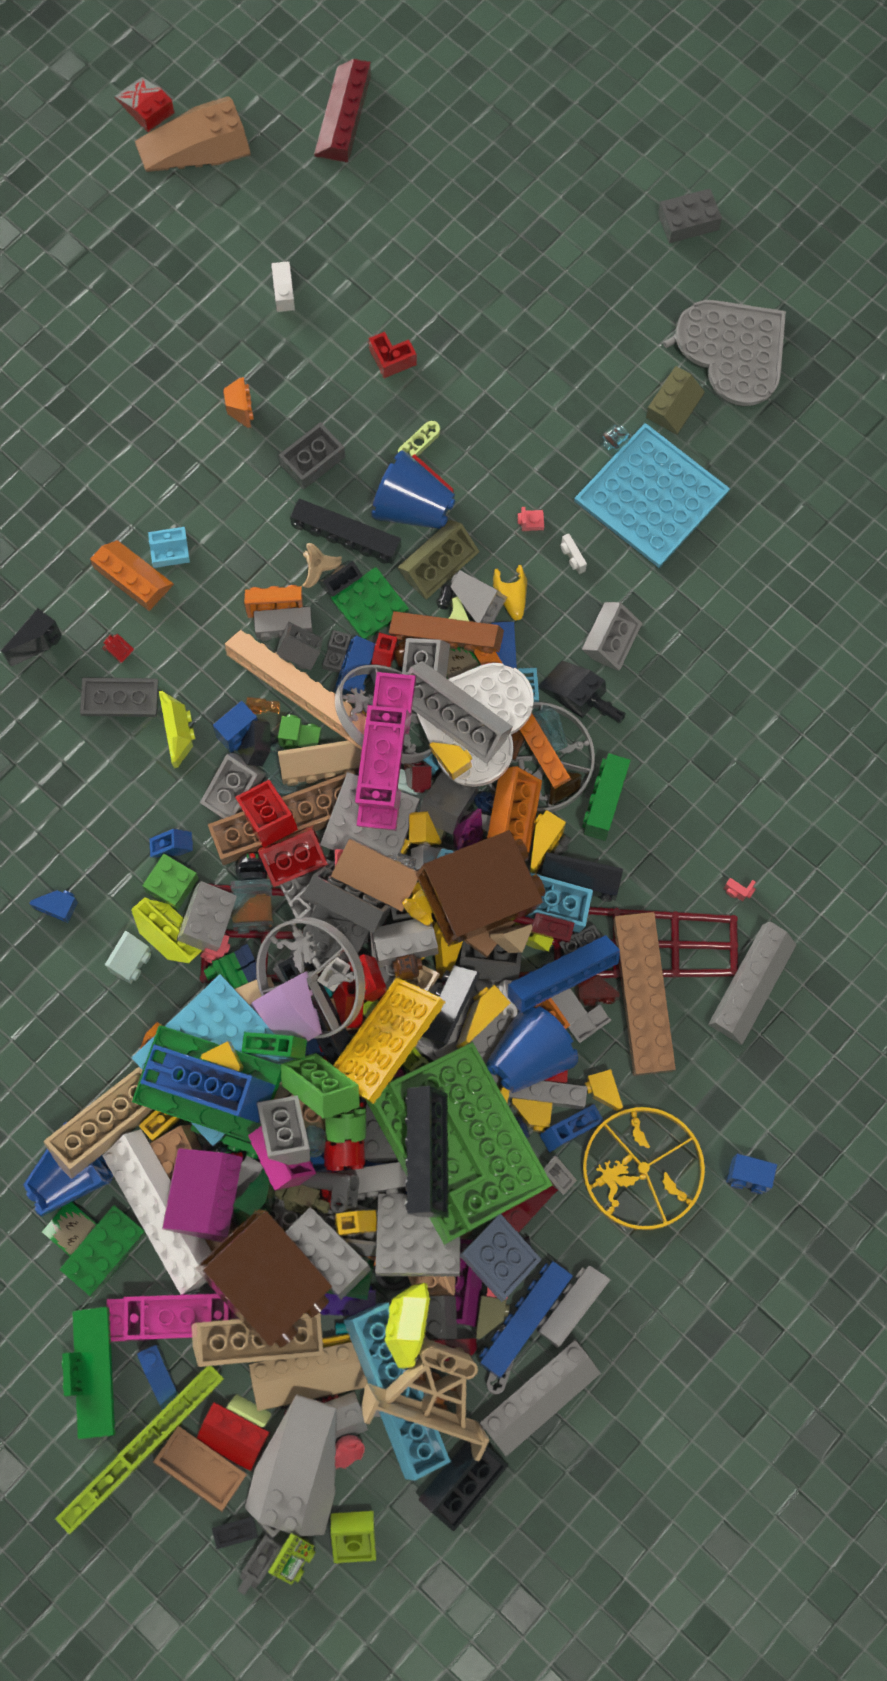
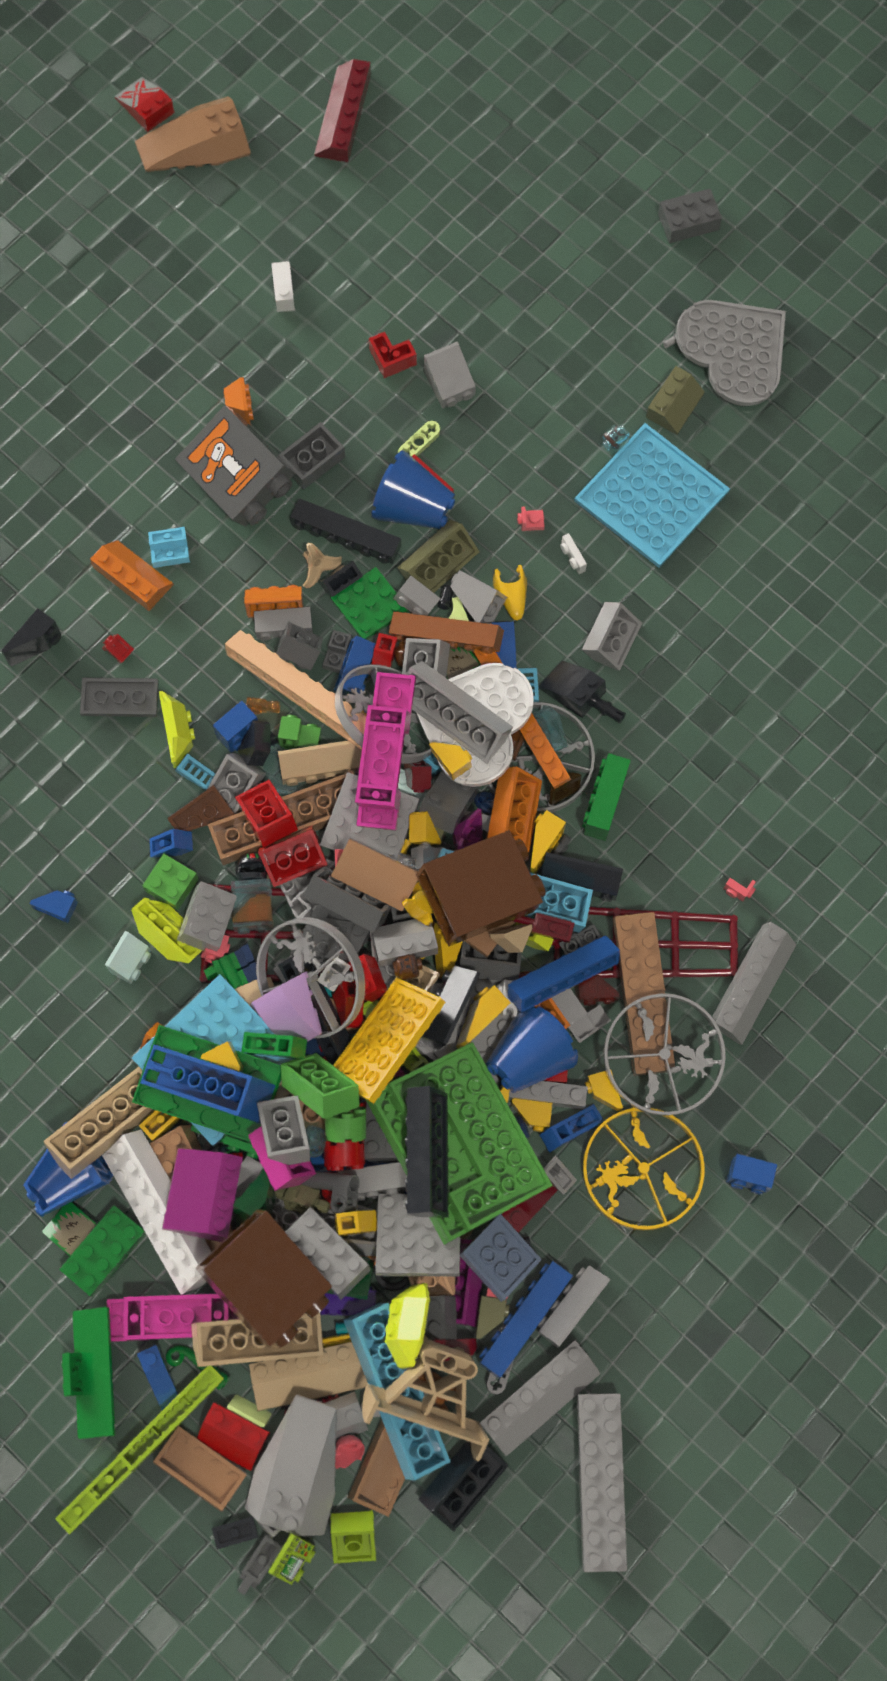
(190, 1354): none -> green plant
(194, 763): none -> medium azure slope
(201, 811): none -> reddish brown wing
(236, 467): none -> dark grey brick
(378, 1476): none -> medium nougat slope
(416, 597): none -> light grey brick
(449, 375): none -> light grey slope
(601, 1483): none -> light grey brick
(697, 1061): none -> light grey piece

